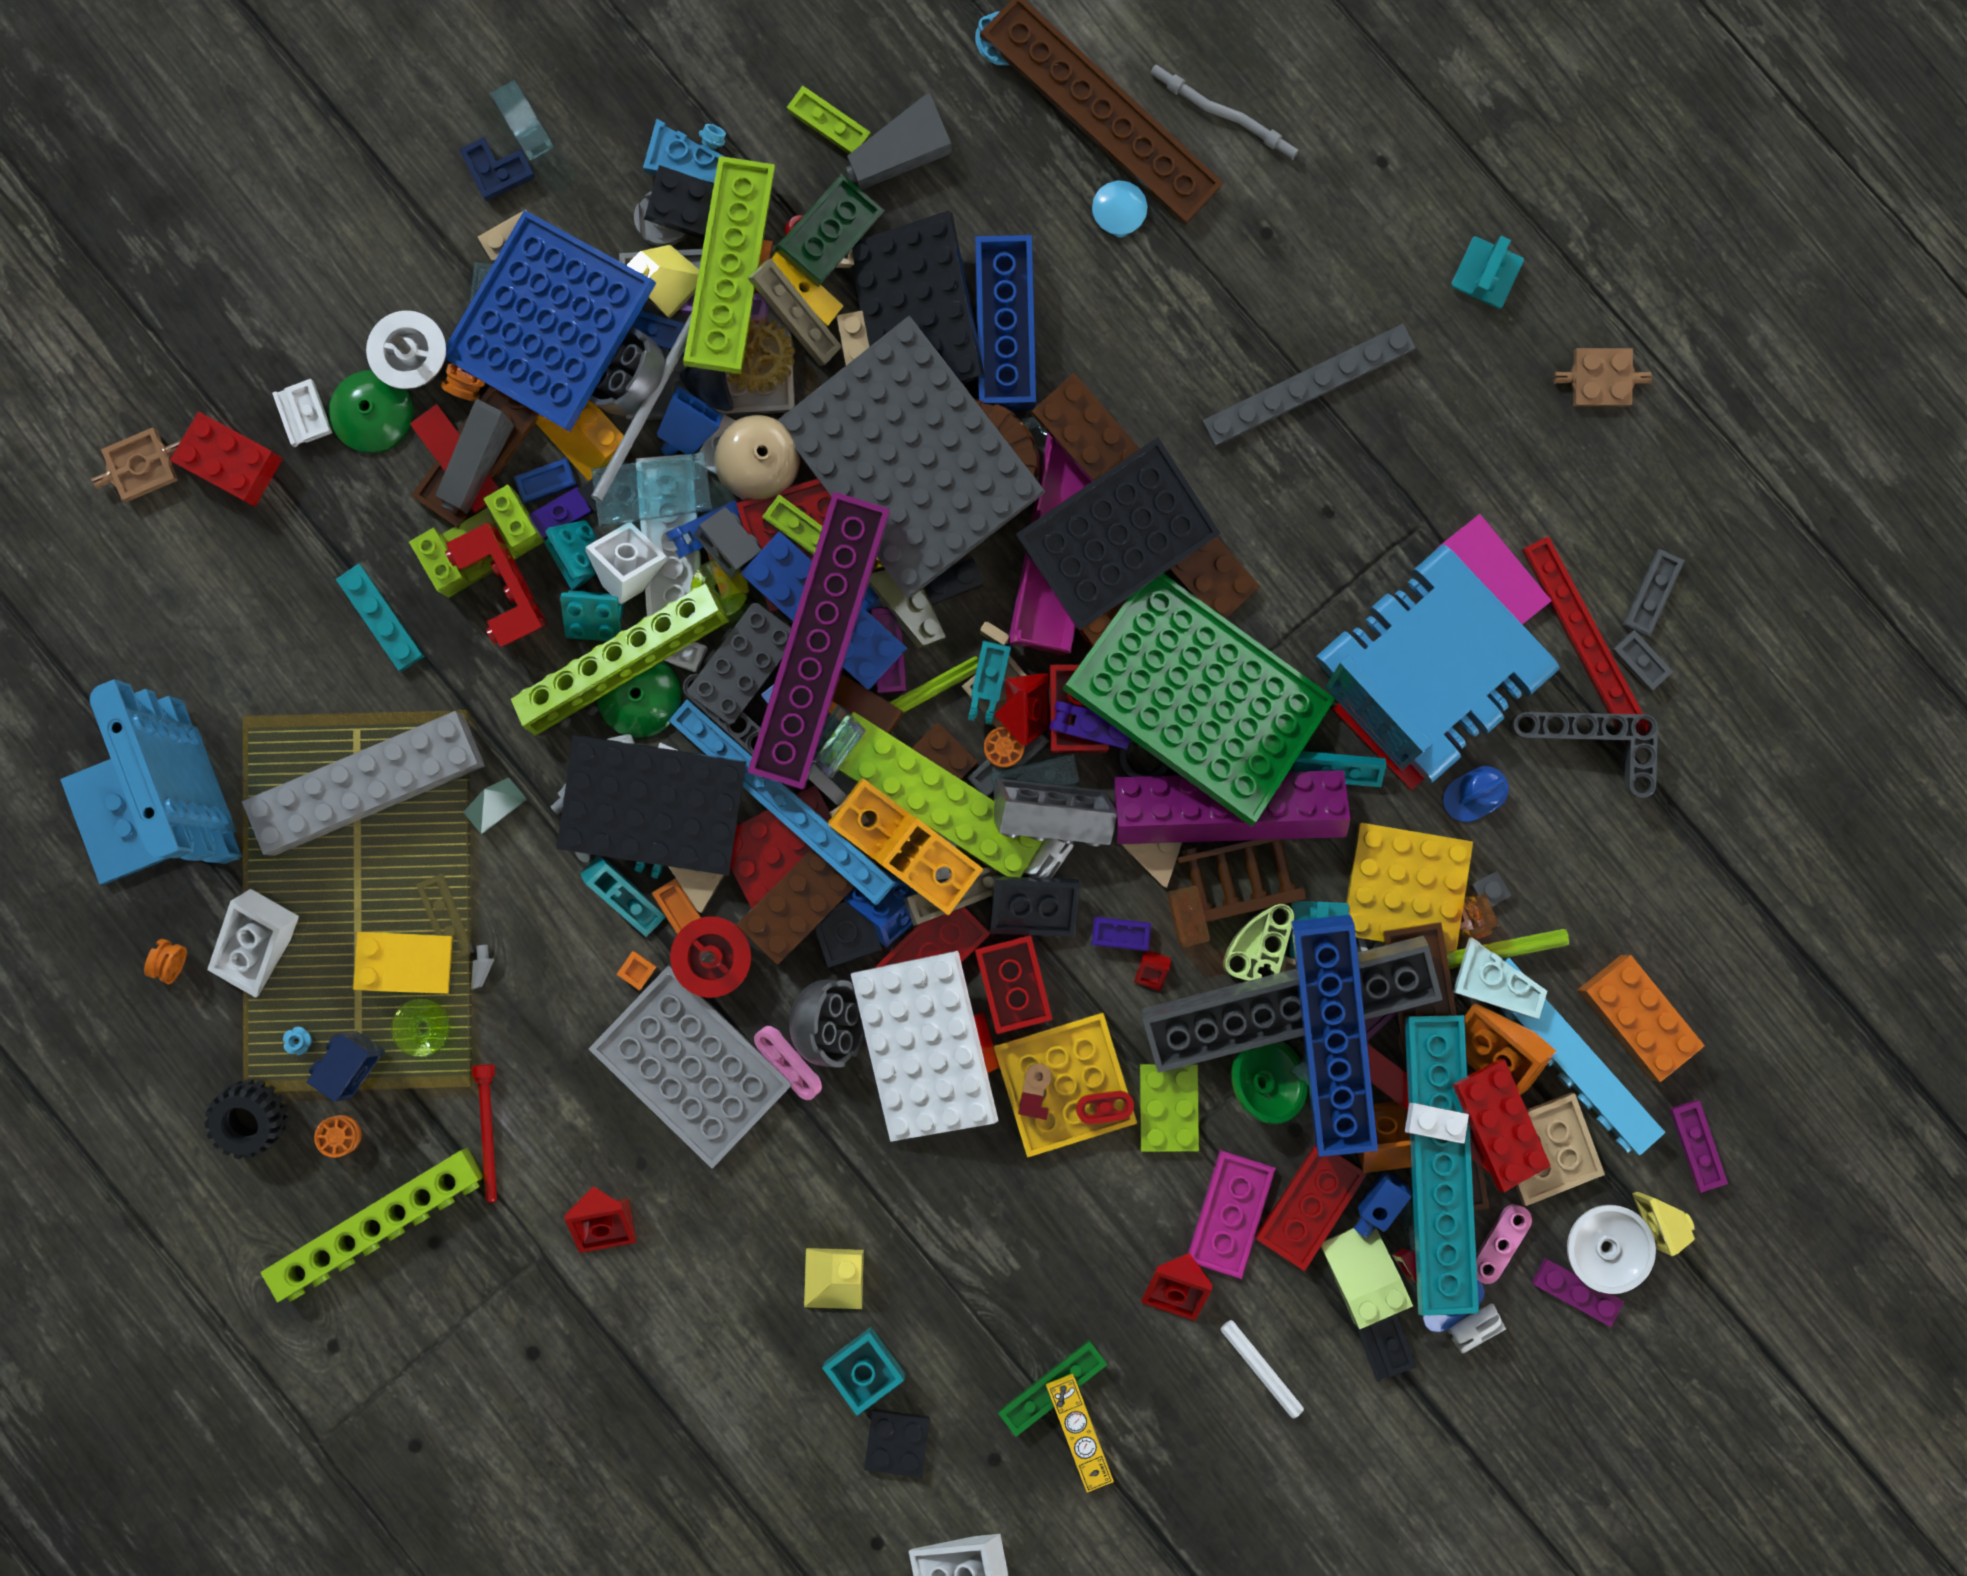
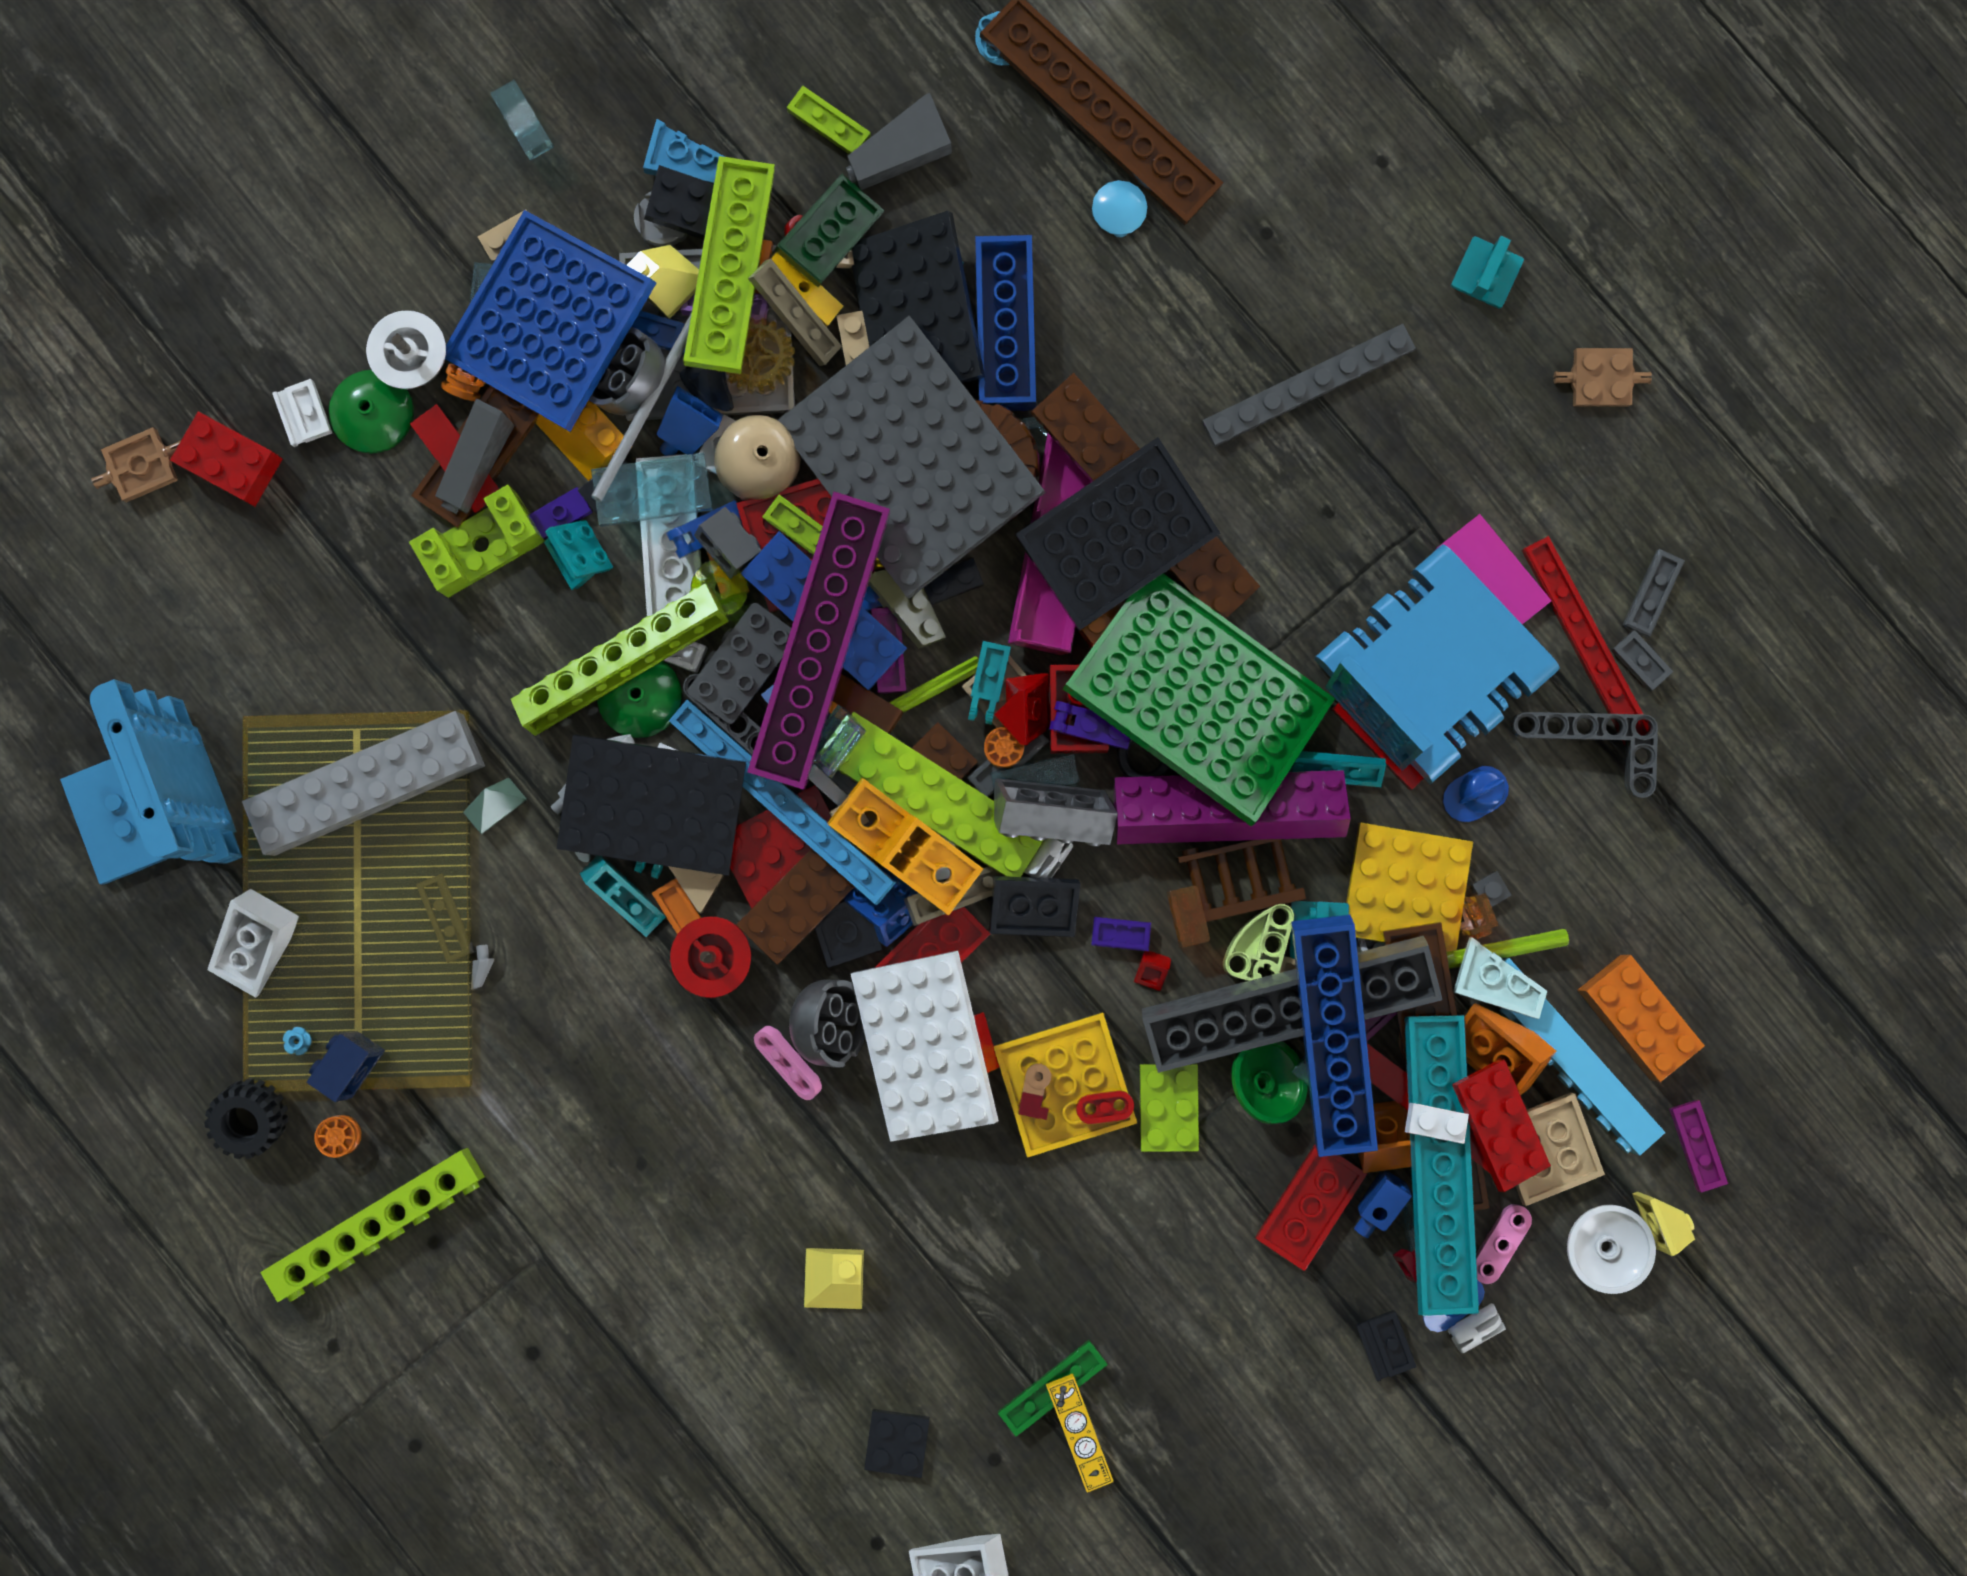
(165, 961): orange wheel -> none
(380, 617): teal plate -> none
(402, 962): yellow slope -> none
(406, 1027): clear neon green dish -> none
(483, 1076): red piece -> none
(487, 543): red plate -> none
(495, 176): dark blue plate -> none
(545, 481): blue tile -> none
(591, 615): teal bracket -> none
(600, 1222): red slope -> none
(625, 561): white slope -> none
(637, 970): orange plate -> none
(690, 1067): light grey plate -> none
(712, 136): medium azure plate -> none
(864, 1371): teal brick -> none
(994, 634): tan tile -> none
(1013, 984): red brick -> none
(1156, 858): tan wing -> none
(1177, 85): light grey bar -> none
(1178, 1288): red slope -> none
(1231, 1213): dark pink tile -> none
(1262, 1369): white axle -> none
(1365, 1277): yellowish green slope -> none
(1573, 1291): magenta plate -> none

